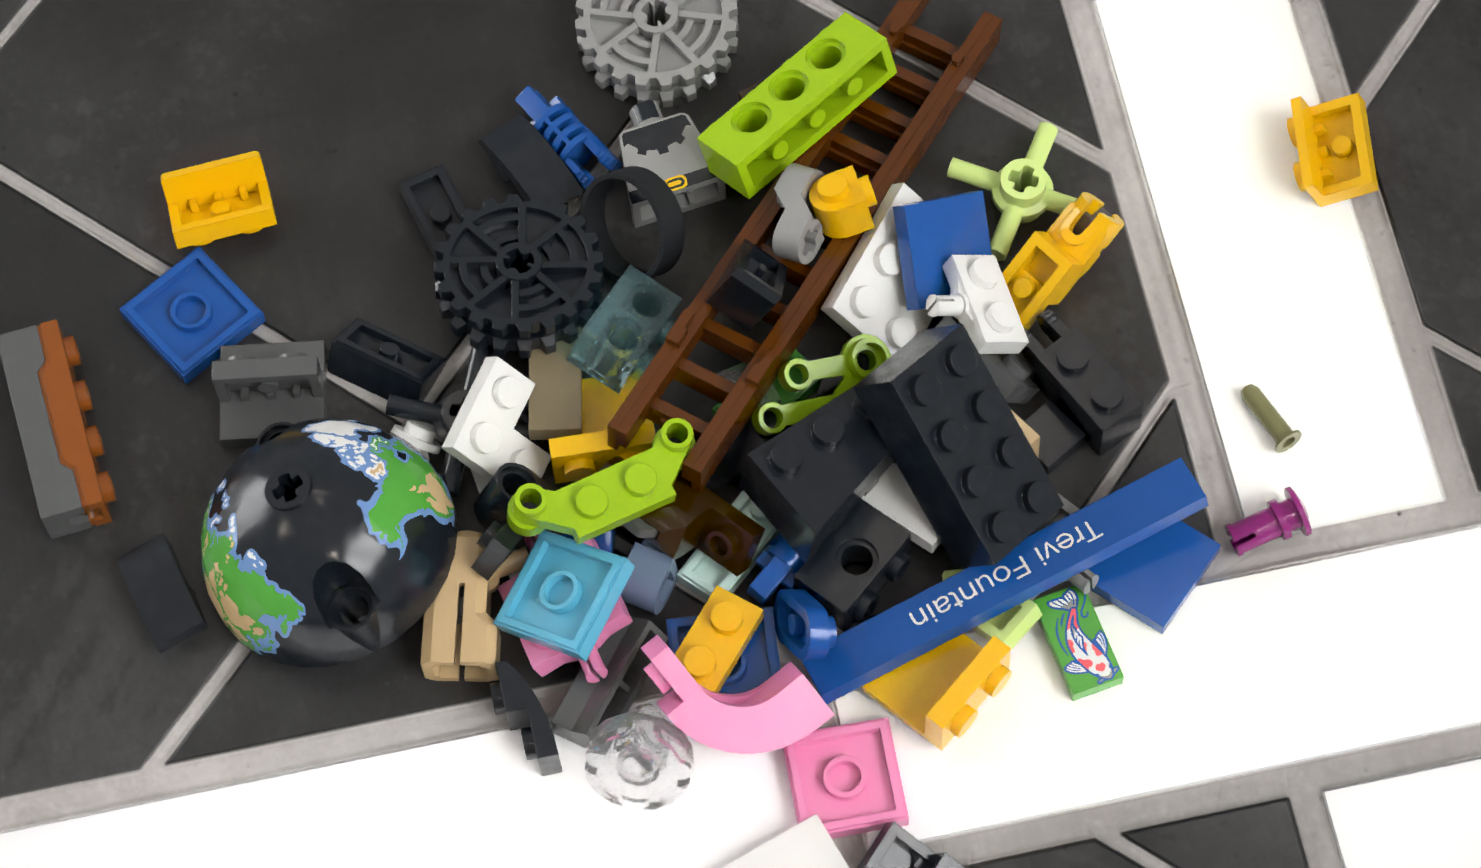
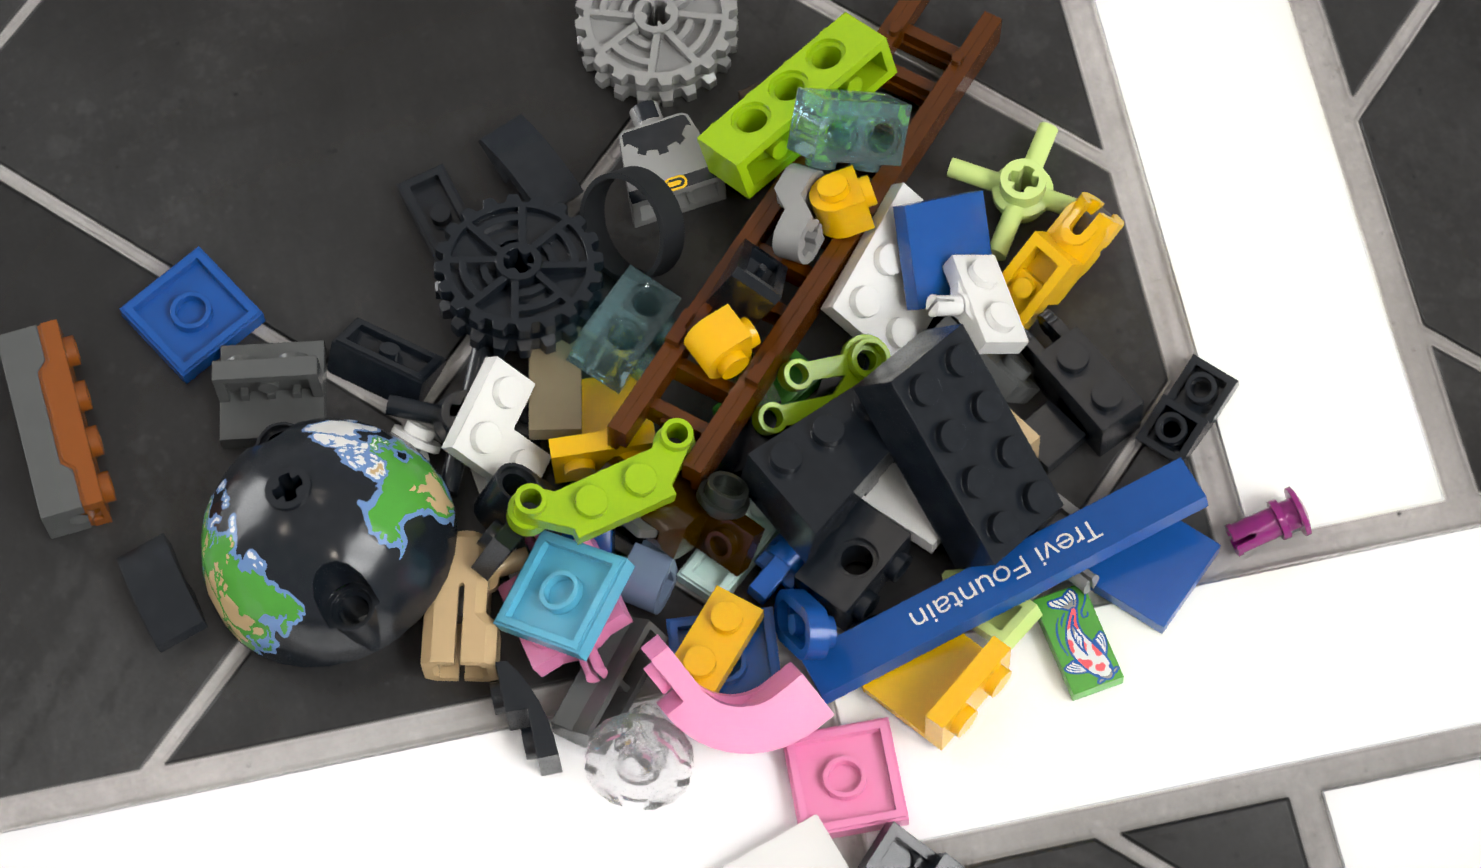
(218, 199): yellow bracket -> none
(566, 134): blue hinge -> none
(722, 343): none -> yellow plate
(724, 496): none -> pearl dark grey plate
(850, 120): none -> clear light blue brick
(1188, 410): none -> black slope
(1270, 418): olive piece -> none
(1332, 149): yellow bracket -> none

